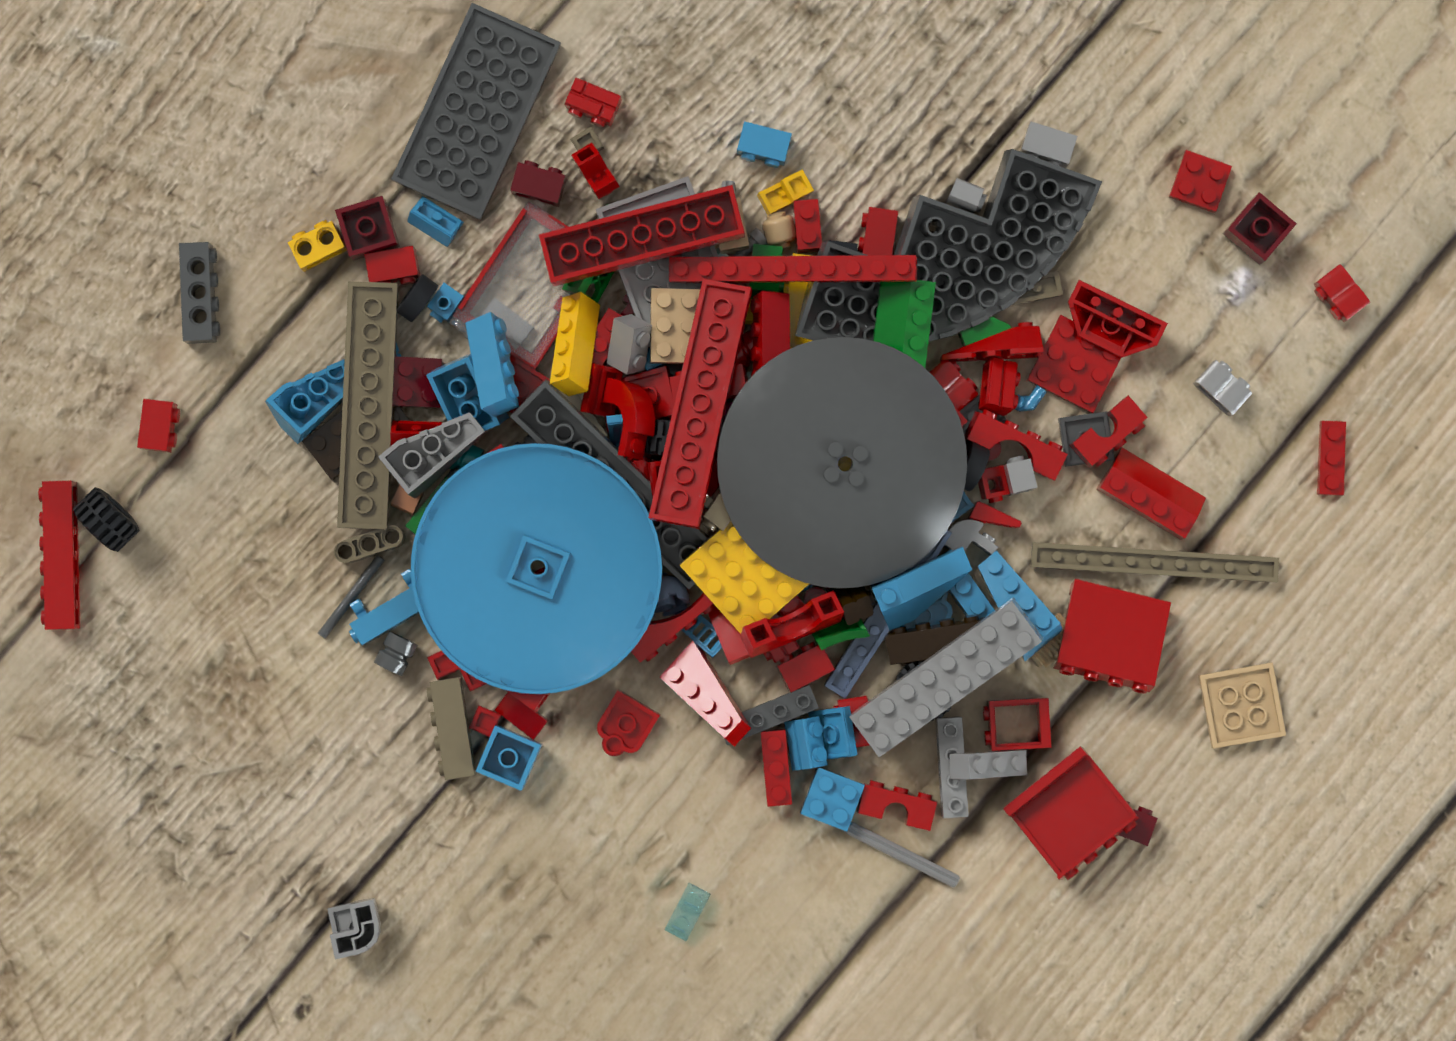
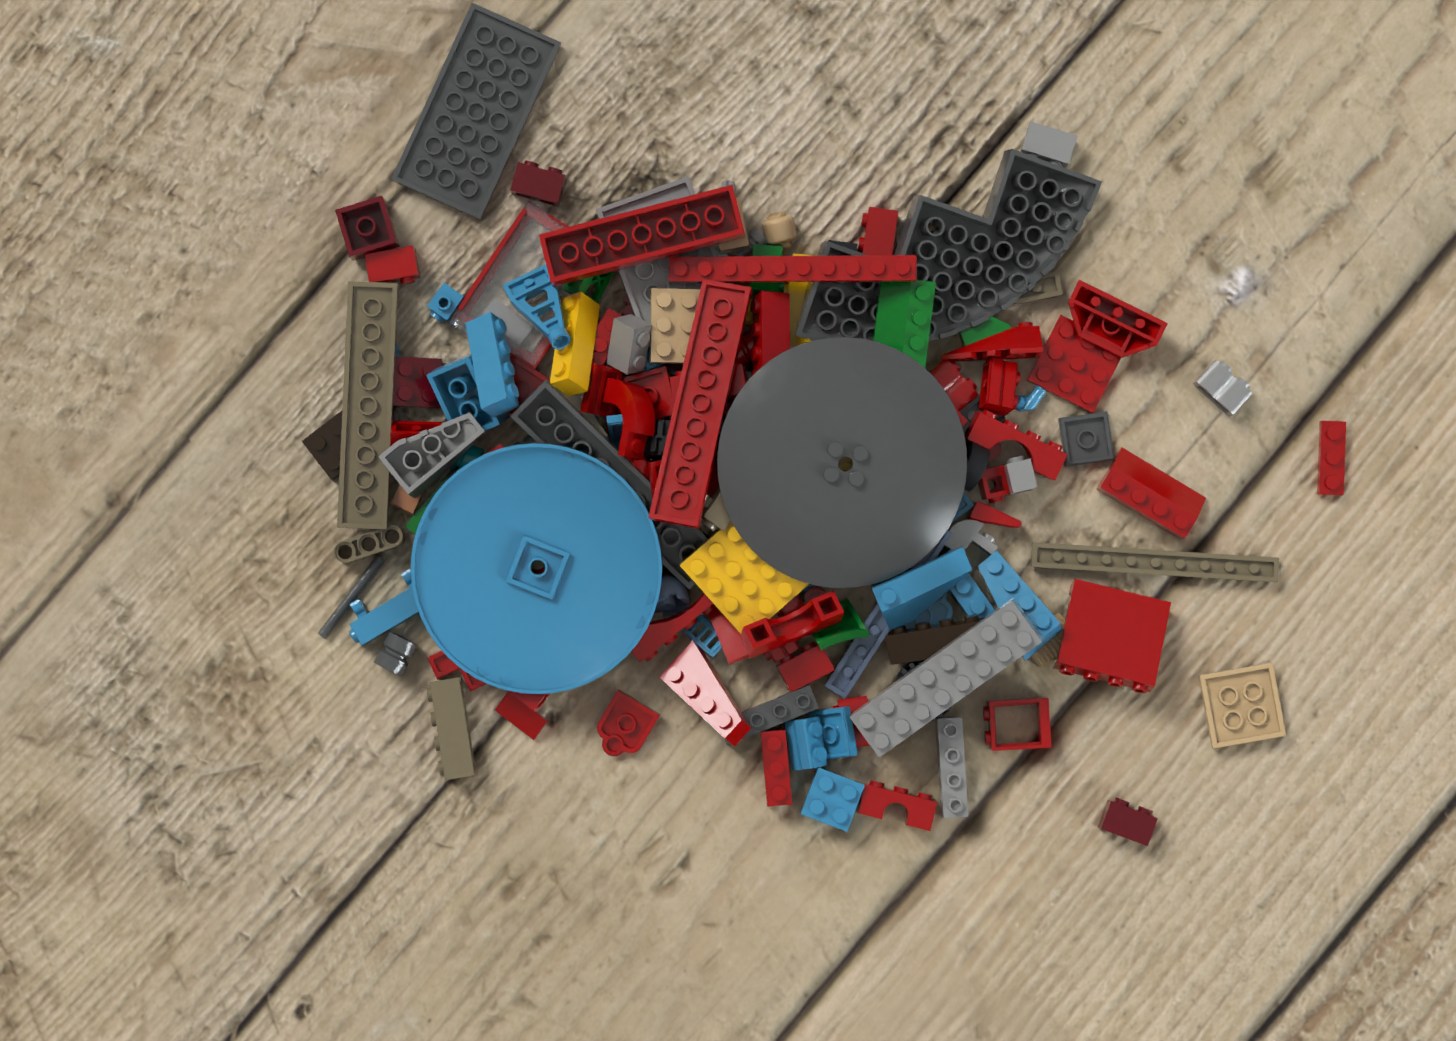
(60, 555): red brick -> none
(106, 519): black tyre -> none
(158, 425): red brick -> none
(189, 256): dark grey brick -> none
(308, 401): dark azure wedge -> none
(320, 252): yellow brick -> none
(354, 927): light grey brick -> none
(417, 298): black tyre -> none
(434, 221): dark azure slope -> none
(484, 721): red tile -> none
(509, 757): dark azure brick -> none
(529, 286): none -> dark azure plate
(585, 138): dark tan tile -> none
(592, 102): red brick -> none
(595, 171): red brick -> none
(687, 911): clear light blue slope -> none
(763, 144): dark azure brick -> none
(785, 192): yellow slope -> none
(807, 226): red brick -> none
(855, 602): dark brown brick -> none
(902, 854): light grey axle -> none
(966, 196): light grey brick -> none
(988, 764): light grey arch -> none
(1072, 813): red panel -> none
(1126, 419): red arch -> none
(1200, 181): red plate -> none
(1259, 228): dark red brick -> none
(1341, 293): red brick -> none

